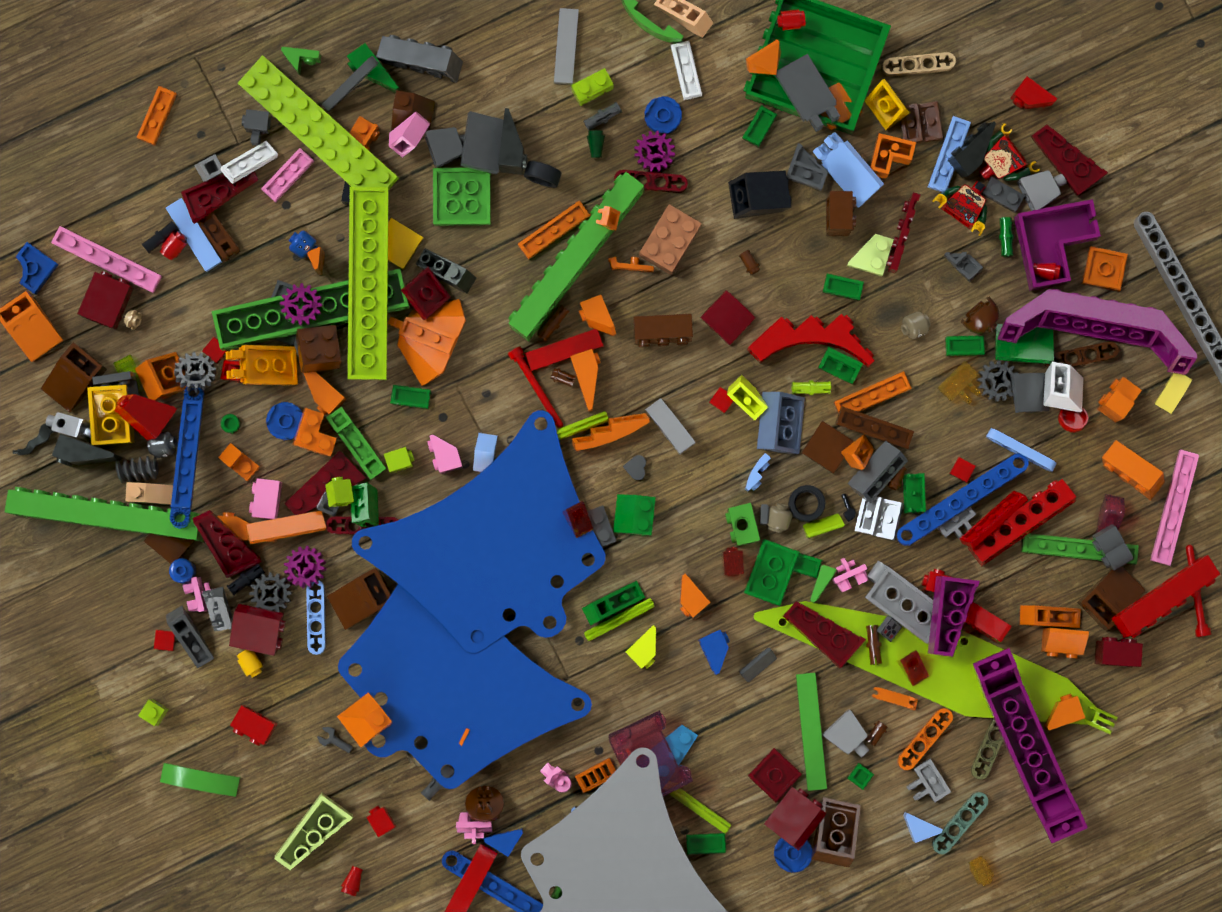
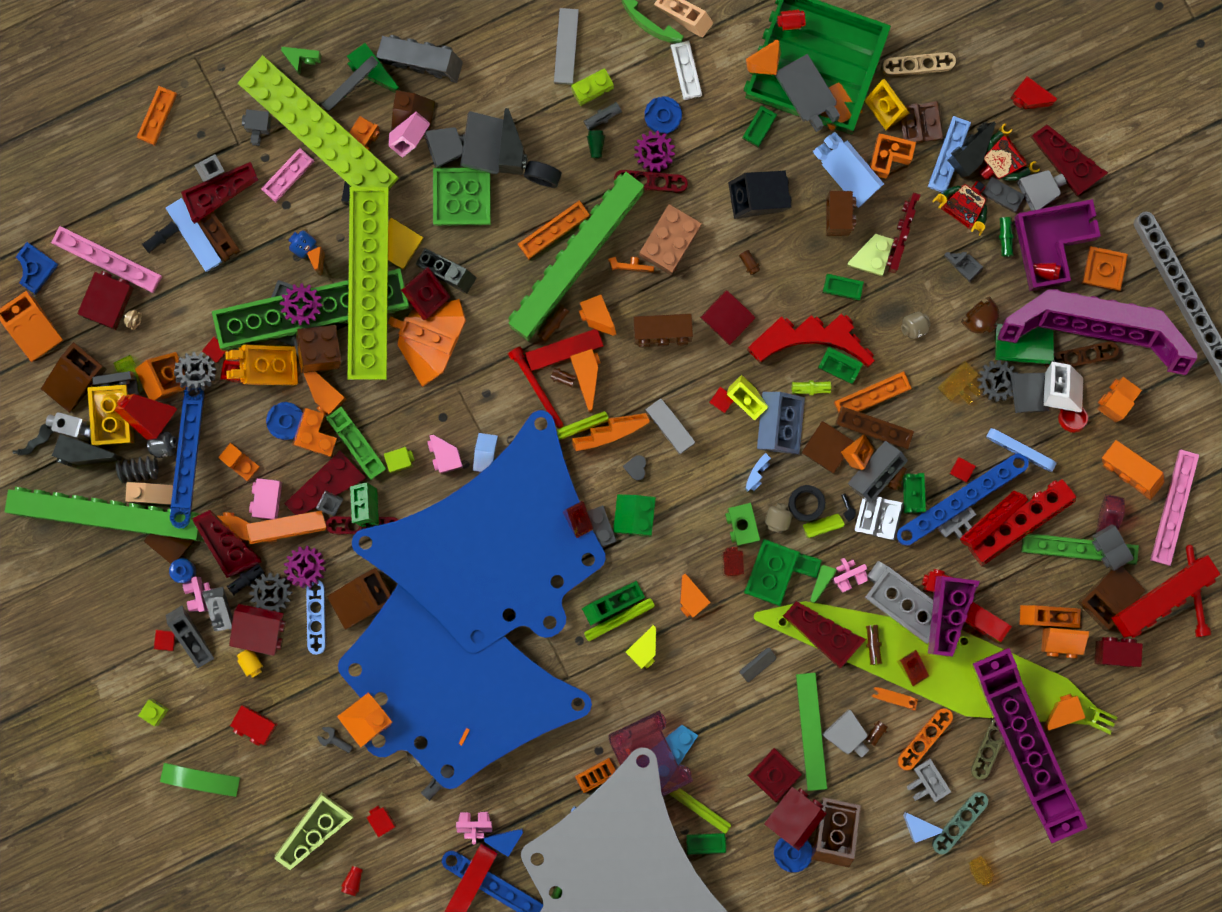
(173, 245): red brick -> none
(230, 423): green tile -> none
(249, 162): white tile -> none
(339, 492): lime brick -> none
(410, 396): green tile -> none
(484, 812): reddish brown plate -> none
(556, 778): bright pink hips -> none
(609, 217): orange tile -> none
(715, 649): blue slope -> none
(764, 512): dark grey tile -> none
(806, 169): dark grey wing -> none
(860, 776): green tile -> none
(889, 628): dark grey tile -> none
(964, 345): green tile -> none
(1173, 392): light yellow slope -> none

